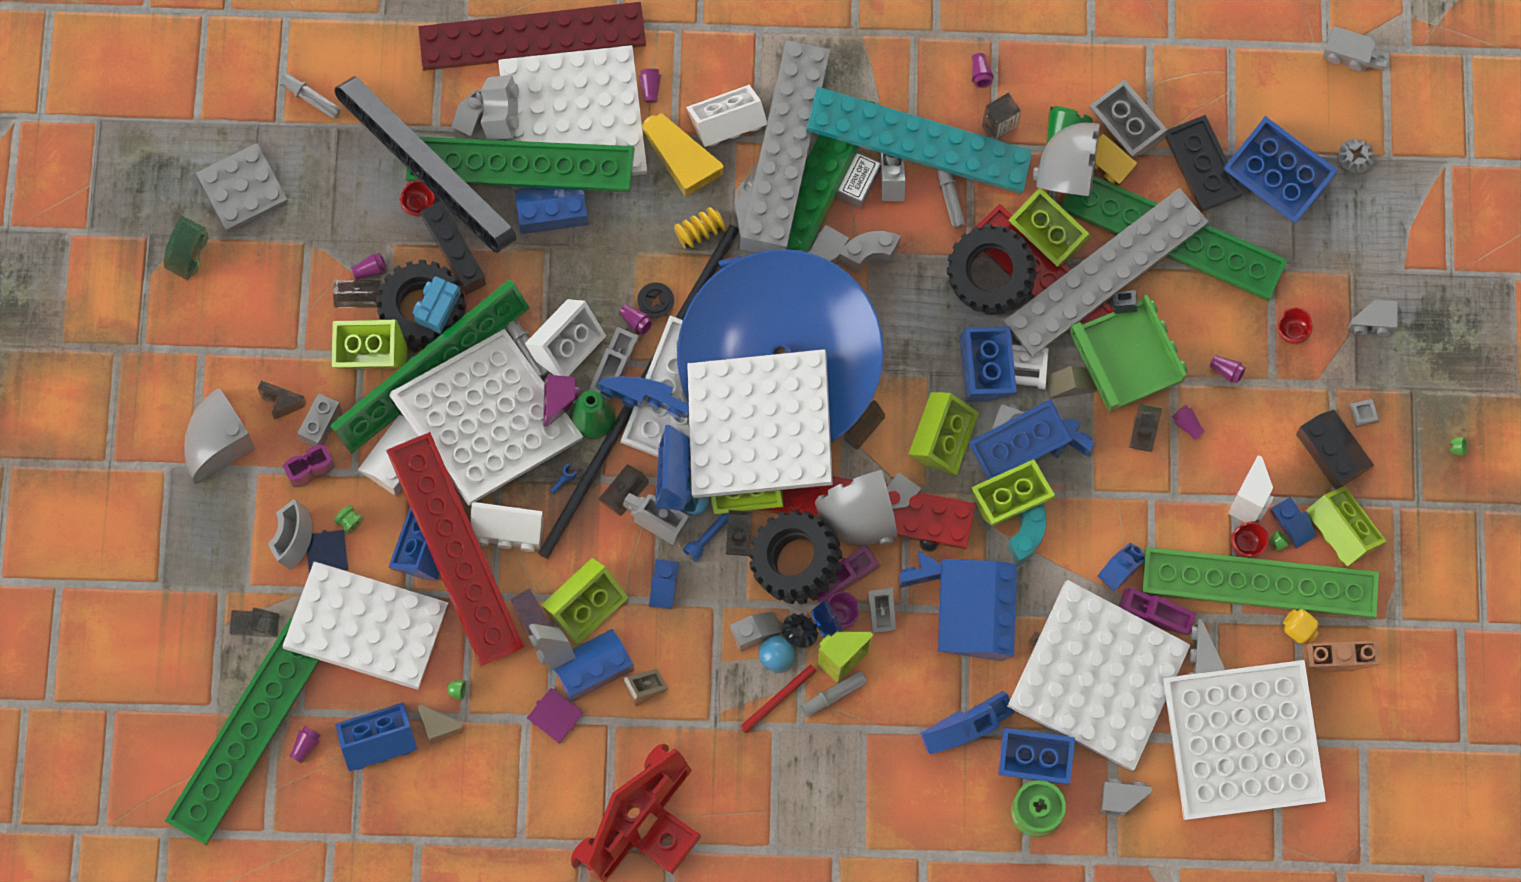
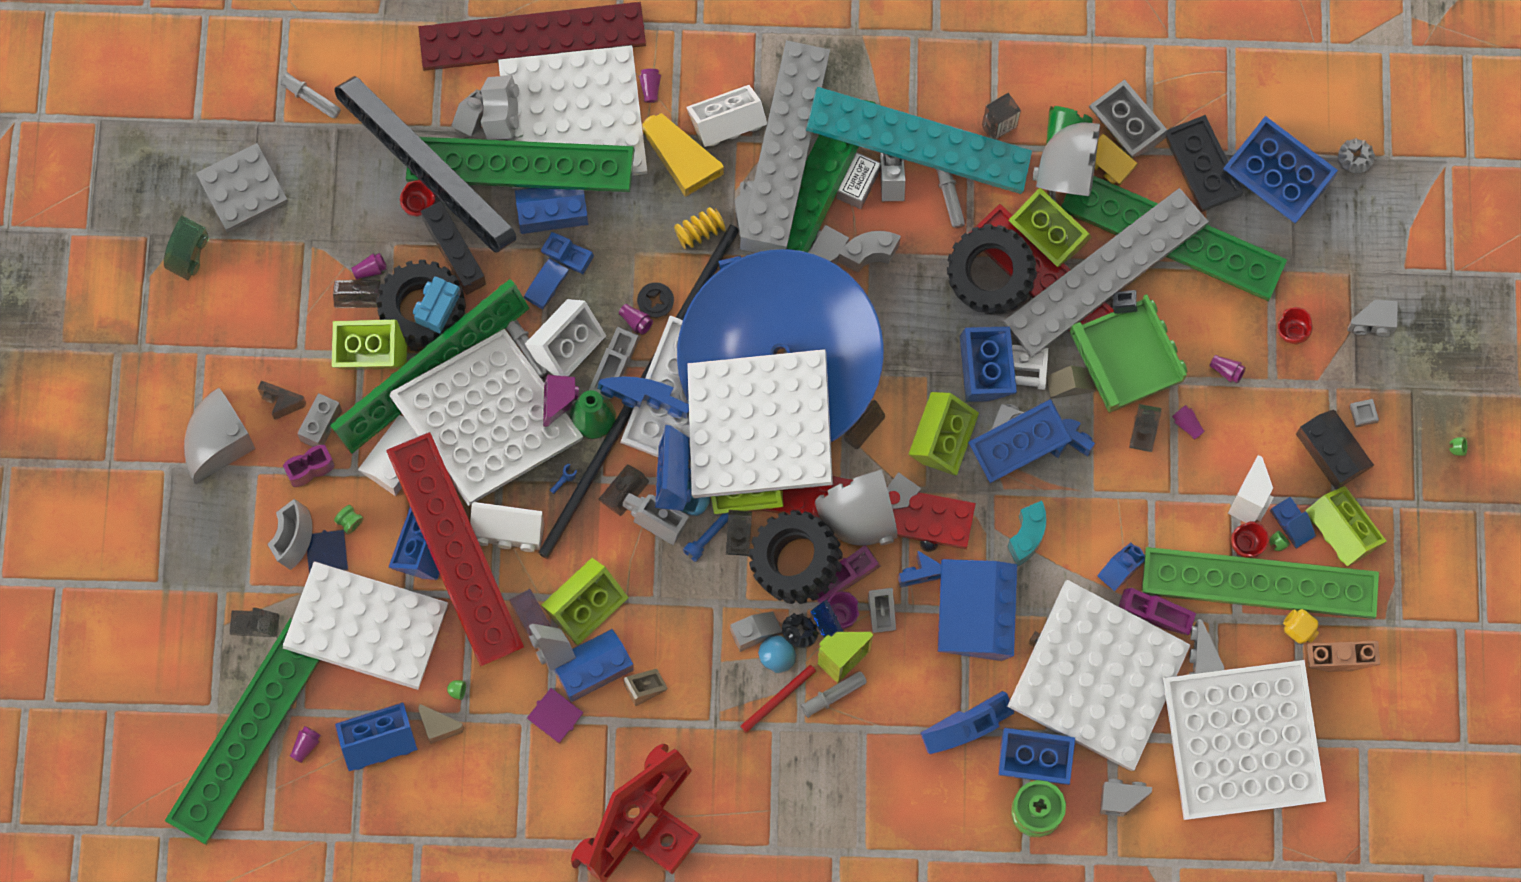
(546, 283): none -> blue slope
(567, 253): none -> blue slope
(663, 584): blue slope -> none
(981, 72): magenta cone -> none
(1011, 493): lime slope -> none
(1353, 50): light grey hinge -> none

